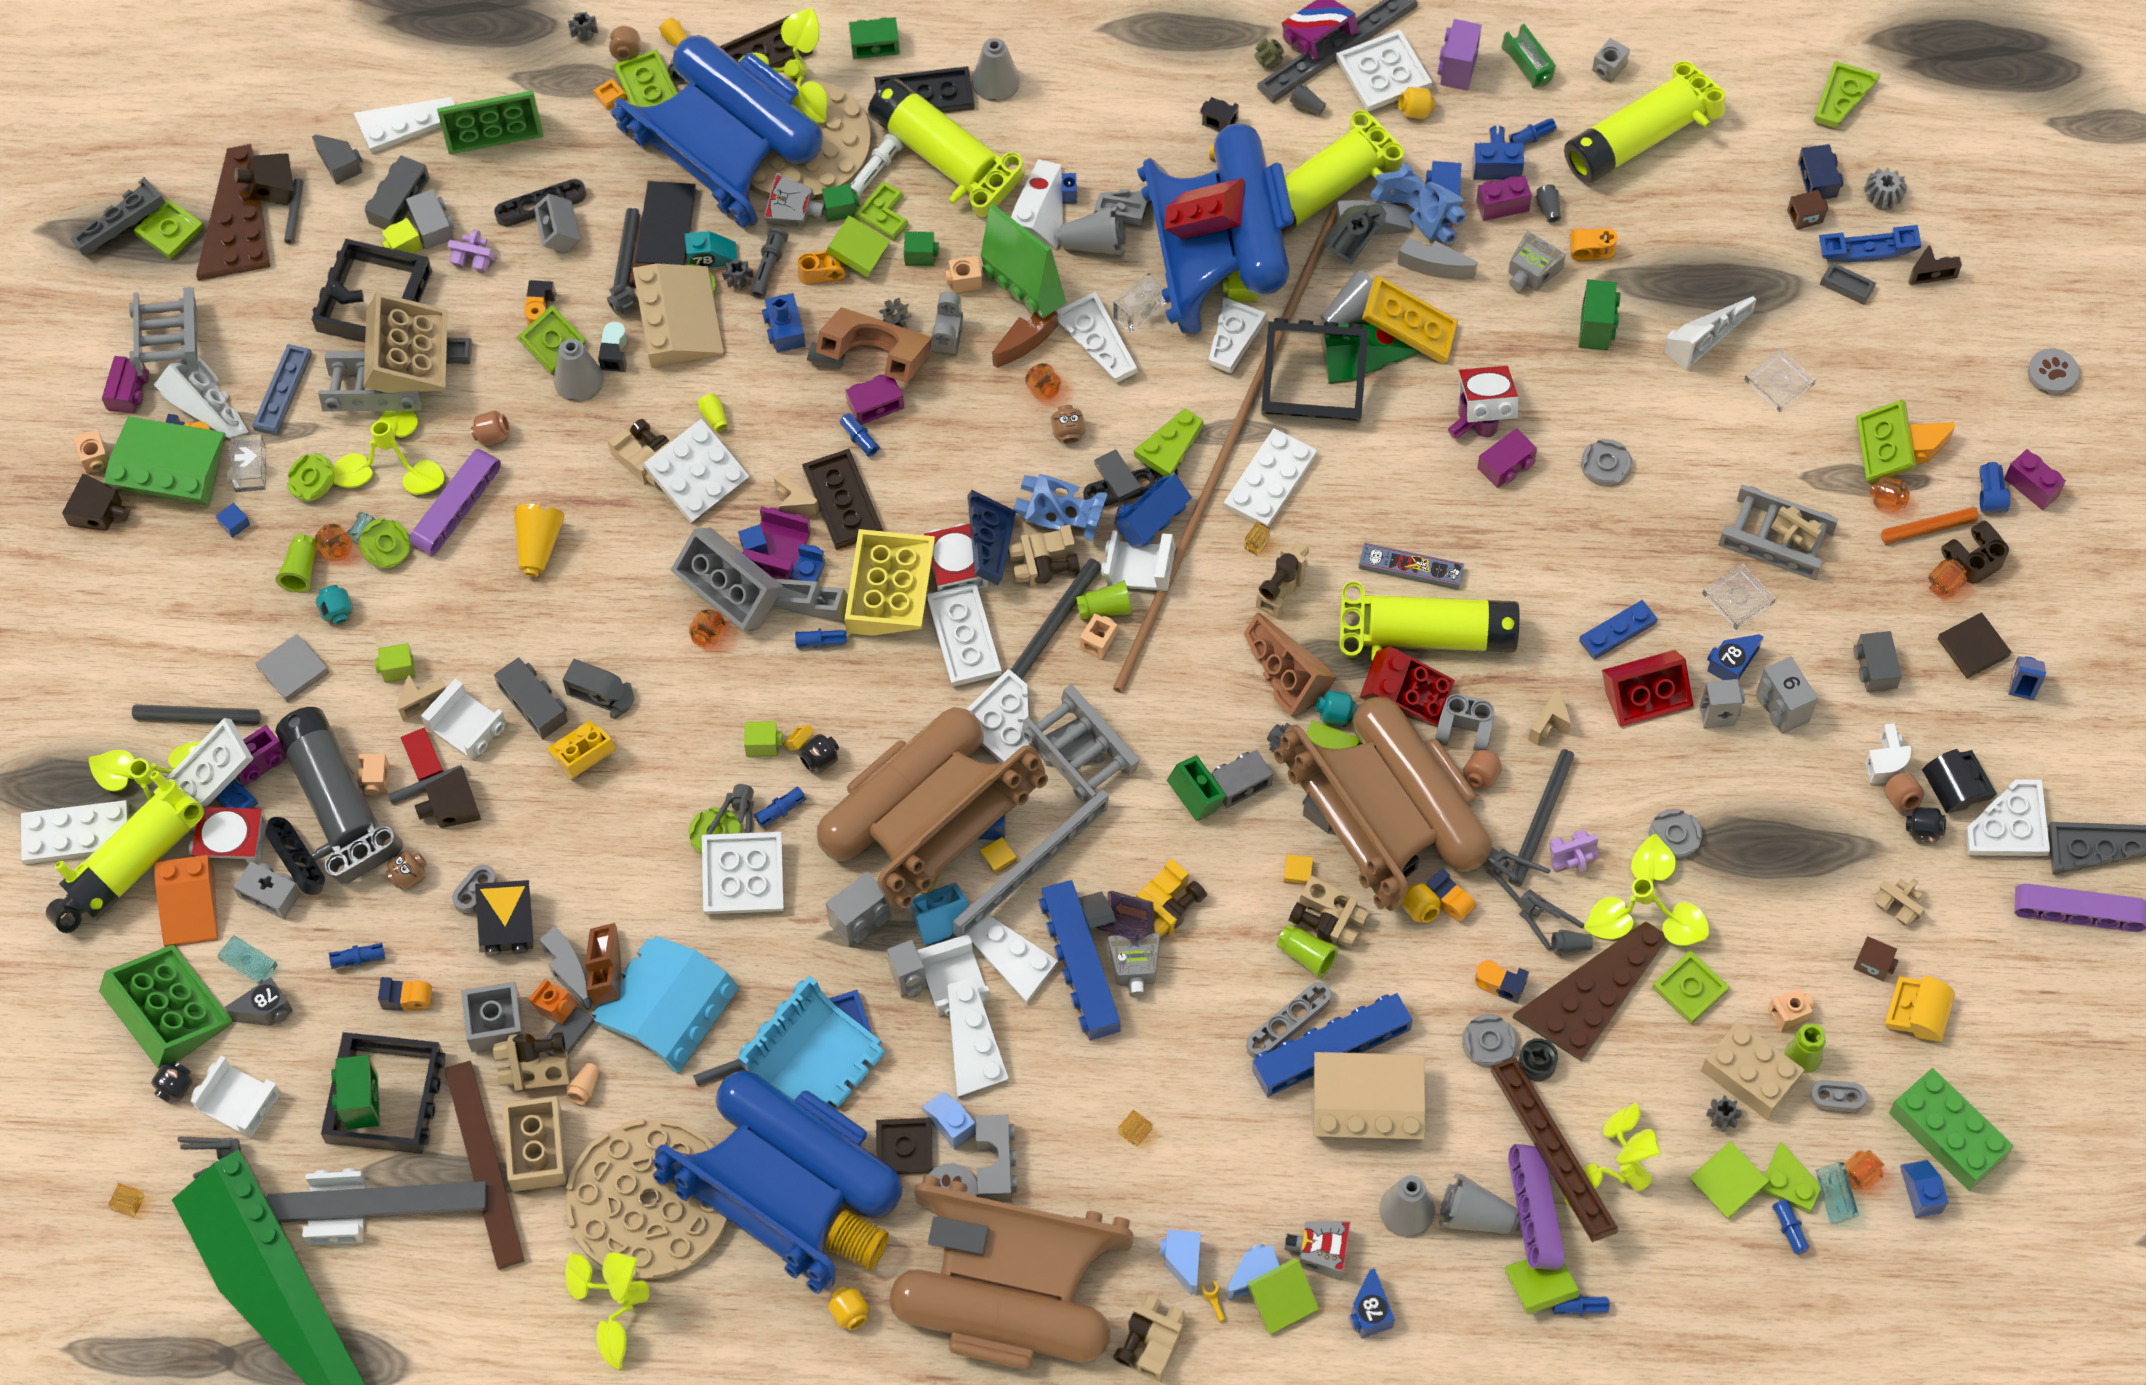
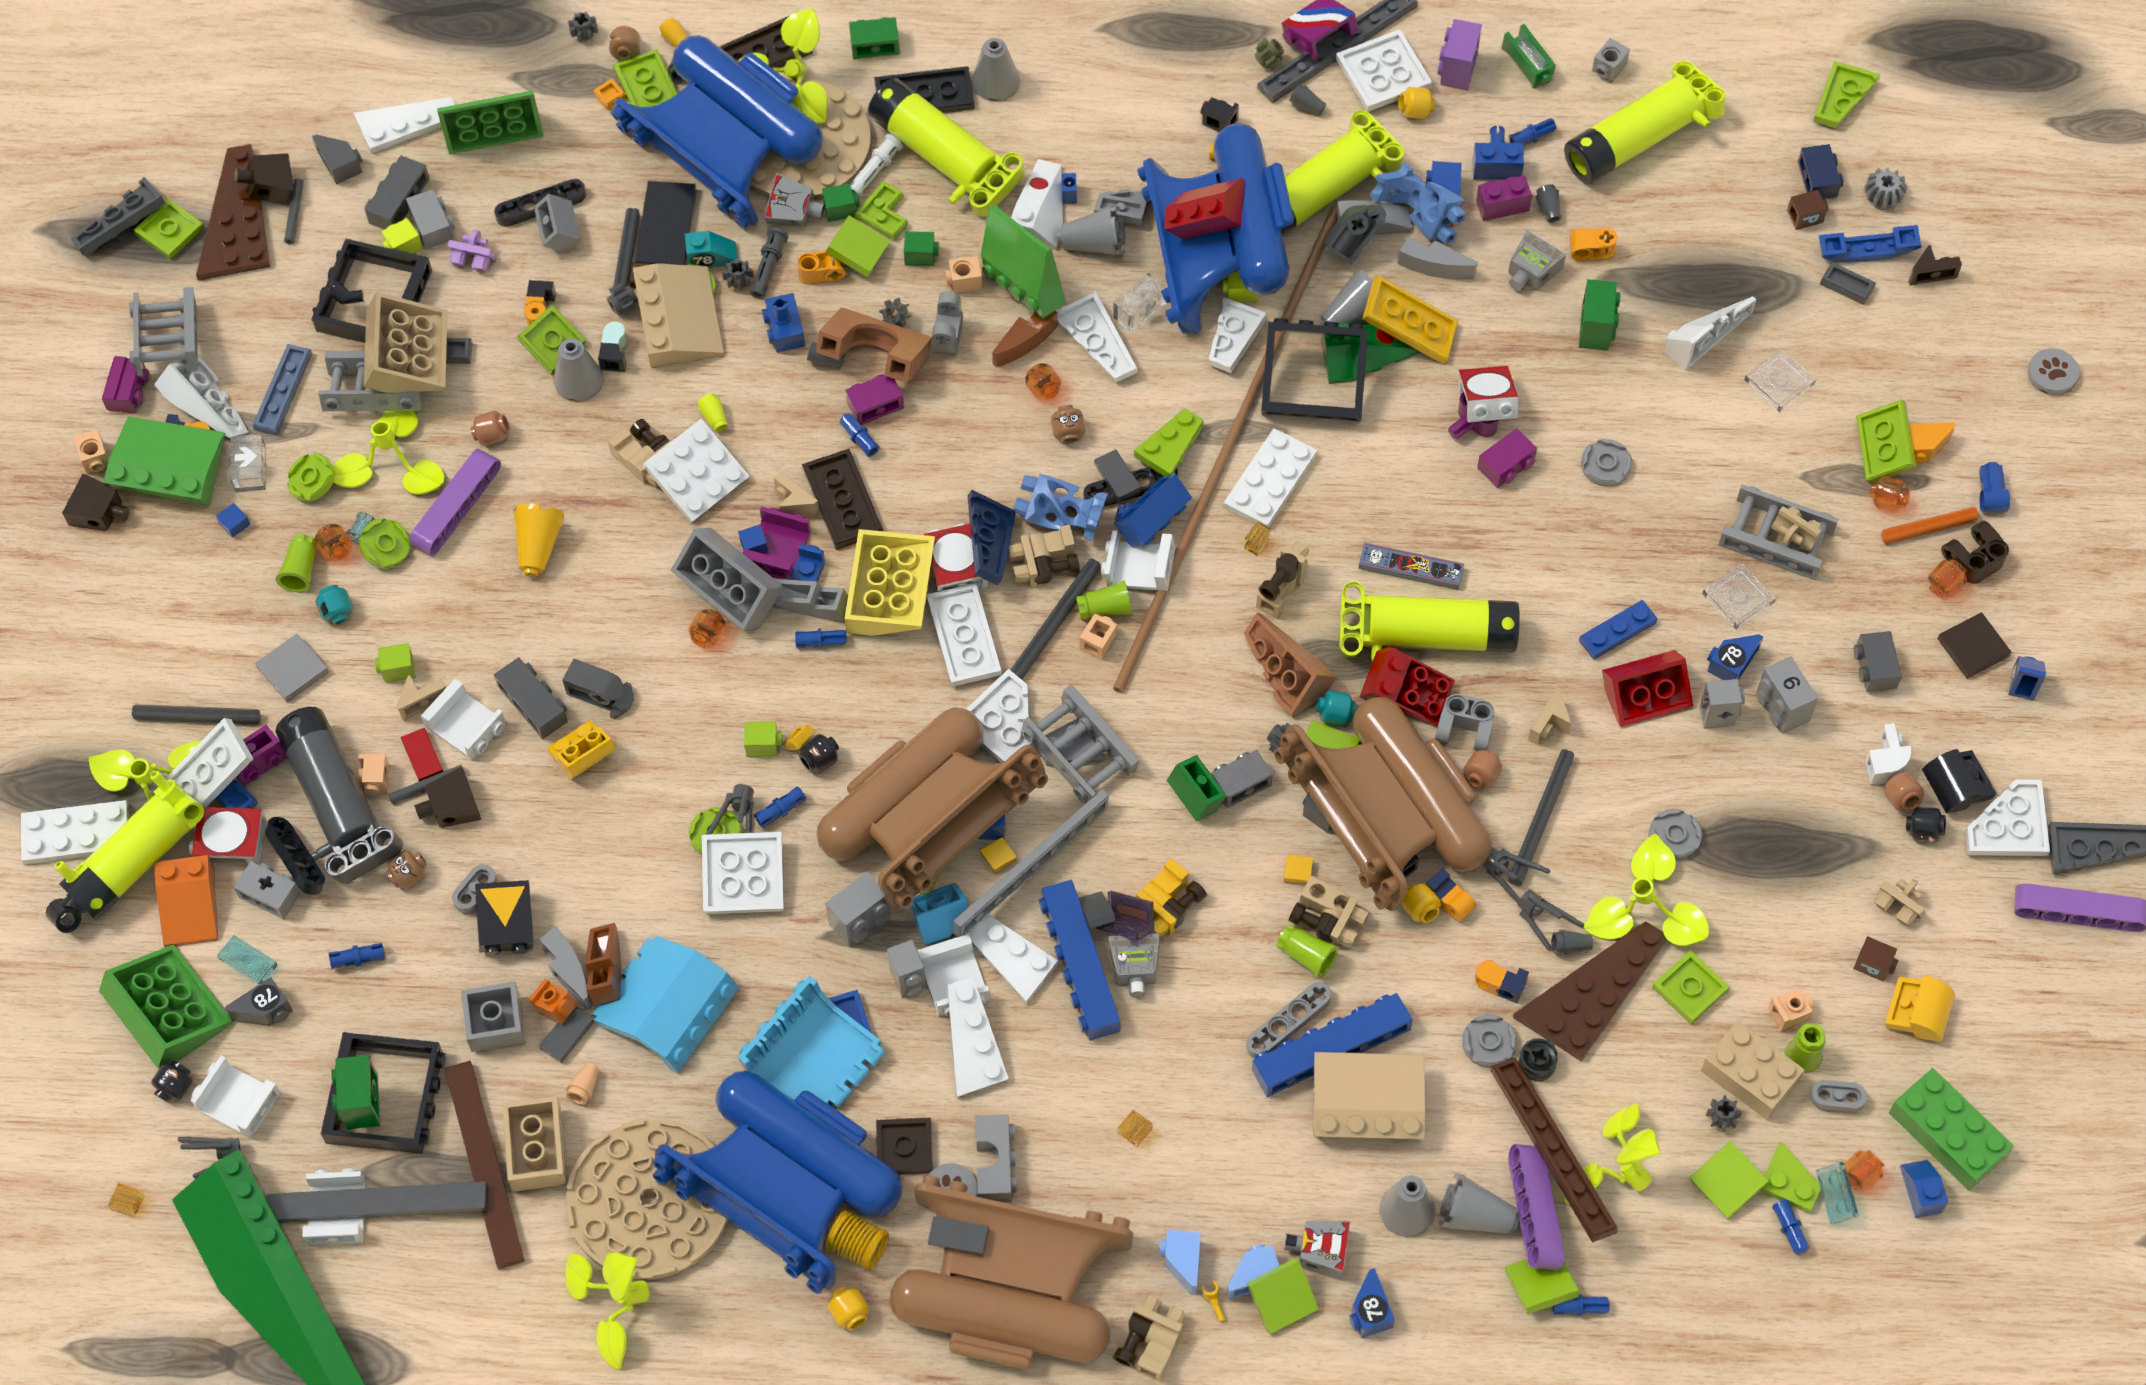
(404, 994): leg -> none
(526, 1066): tan hips -> none
(717, 1072): dark grey piece -> none
(950, 1119): light blue slope -> none
(1574, 853): lavender hips -> none
(2035, 479): magenta brick -> none

